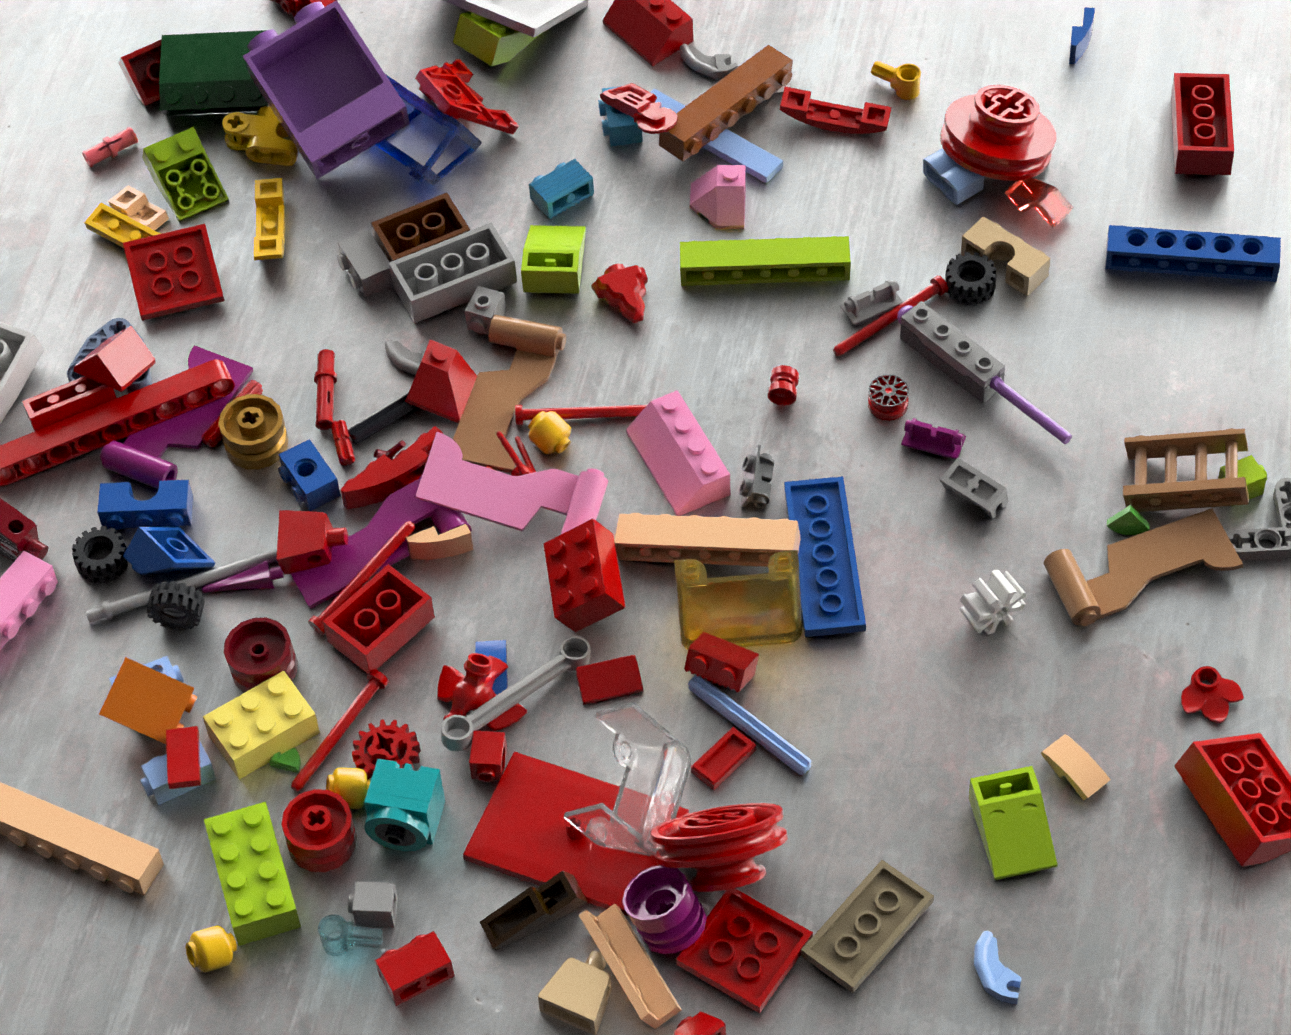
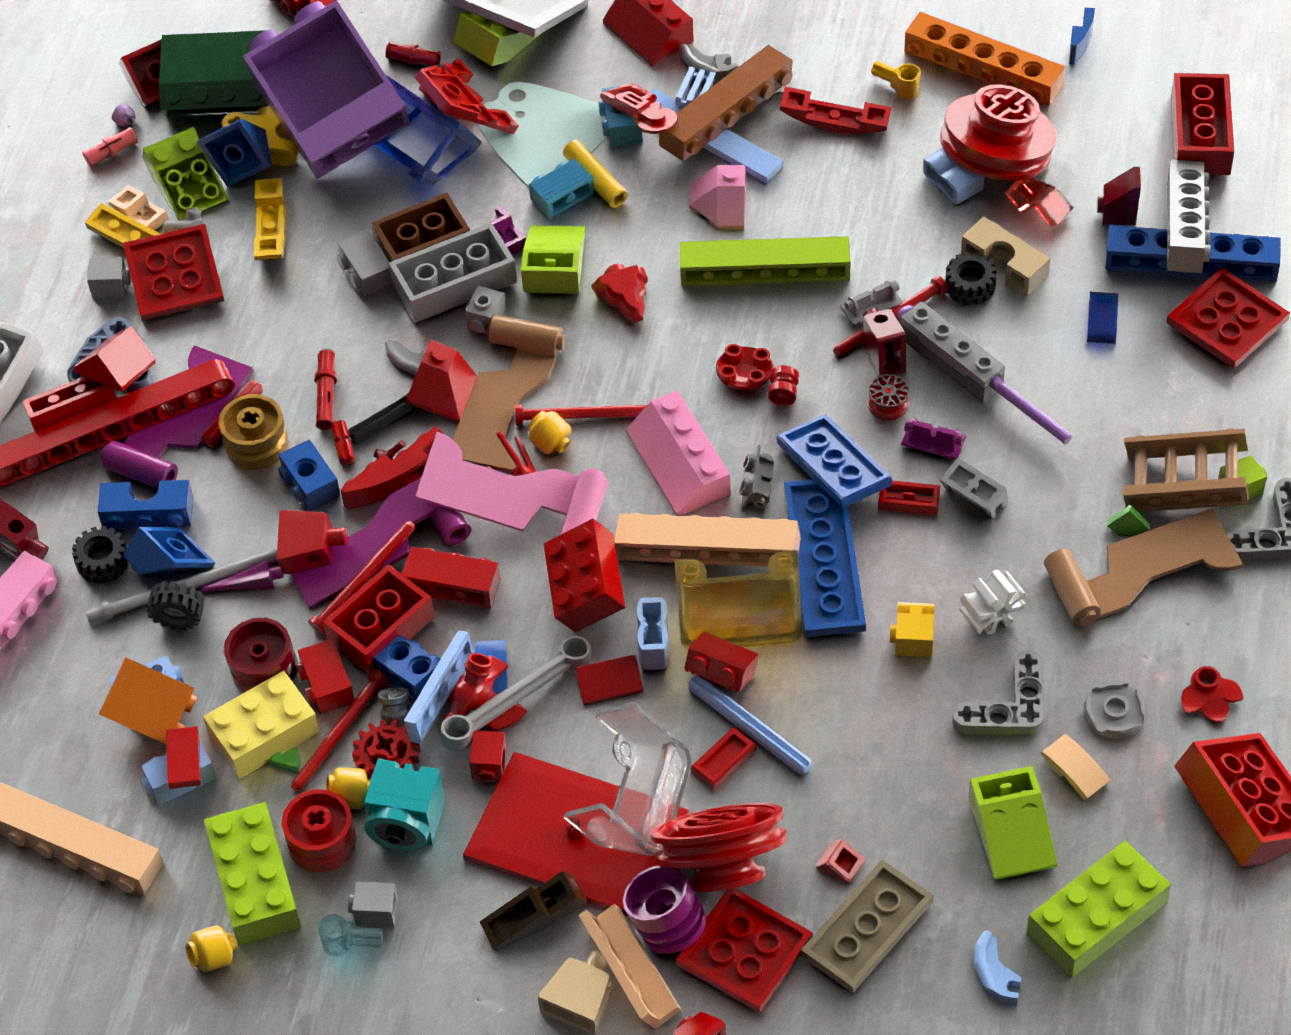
(108, 277): none -> light grey brick
(123, 114): none -> lavender hinge
(193, 218): none -> light grey arm
(237, 151): none -> blue slope
(325, 675): none -> red brick
(394, 703): none -> flat silver wheel
(406, 665): none -> blue brick
(412, 54): none -> red pin
(414, 967): red hinge -> none
(430, 545): light nougat slope -> none
(438, 687): none -> light blue tile
(453, 576): none -> red brick
(509, 233): none -> magenta slope
(548, 126): none -> light aqua piece
(603, 181): none -> yellow piece
(652, 633): none -> light blue brick
(698, 77): none -> light blue tile
(744, 367): none -> red dish
(834, 460): none -> blue tile
(840, 861): none -> slope
(883, 329): none -> dark red torso
(908, 500): none -> red tile
(913, 630): none -> yellow brick
(983, 57): none -> orange brick
(1014, 712): none -> light grey beam
(1098, 908): none -> lime brick
(1102, 317): none -> clear blue tile
(1115, 710): none -> light grey tile
(1121, 199): none -> dark red slope
(1187, 216): none -> light grey brick
(1228, 317): none -> red plate

